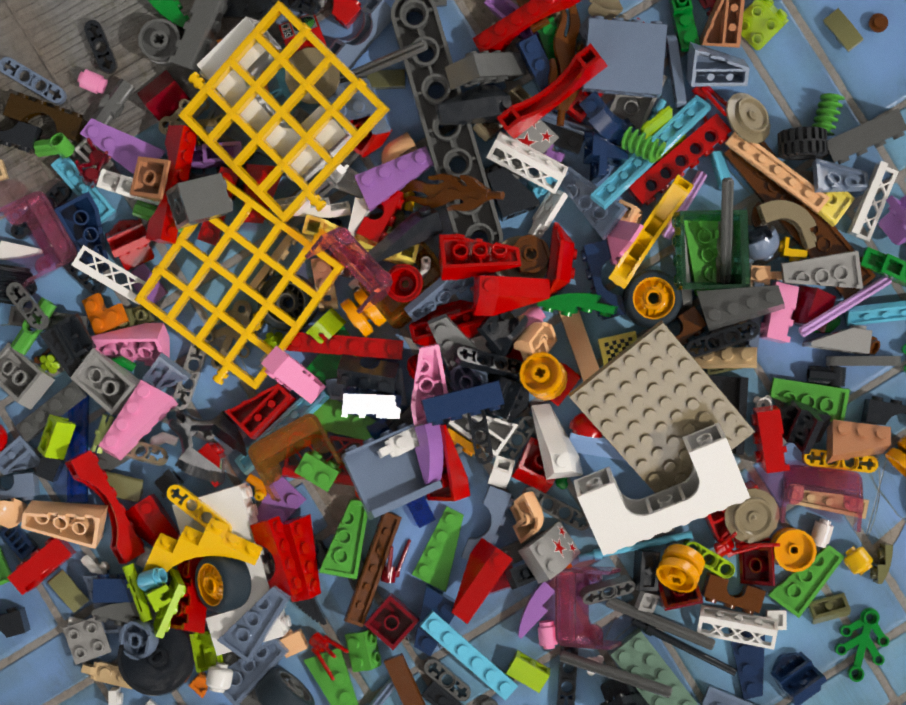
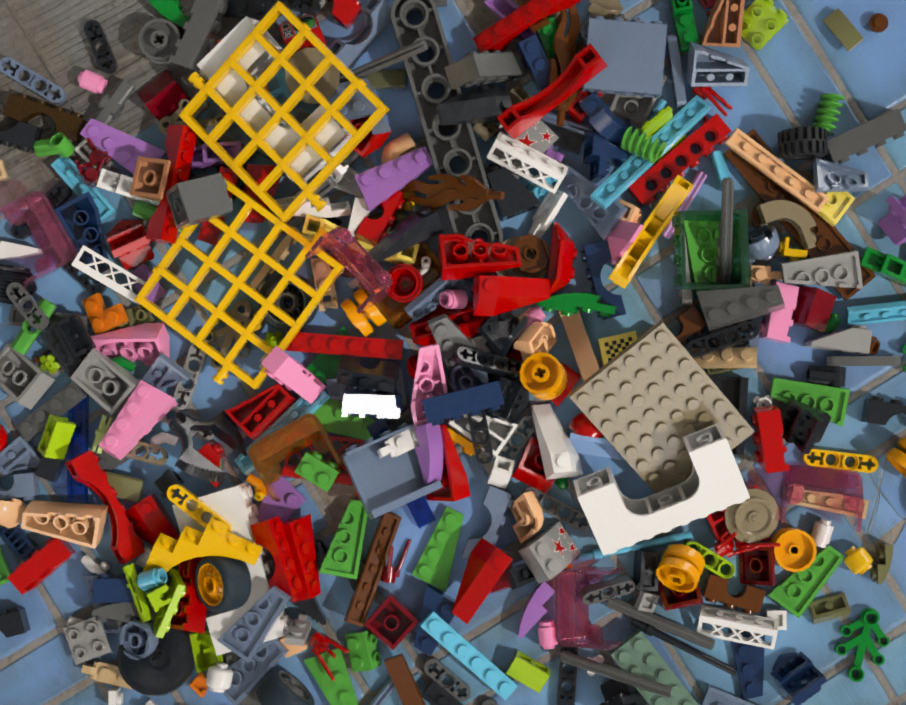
(68, 590): olive slope -> none
(298, 630): none -> light grey hinge
(327, 324): lime hinge -> none
(453, 299): none -> bright pink brick
(637, 303): wheel -> none
(748, 118): dark tan piece -> none
(844, 306): lavender axle -> none
(855, 439): nougat wedge -> none
(868, 200): white fence -> none

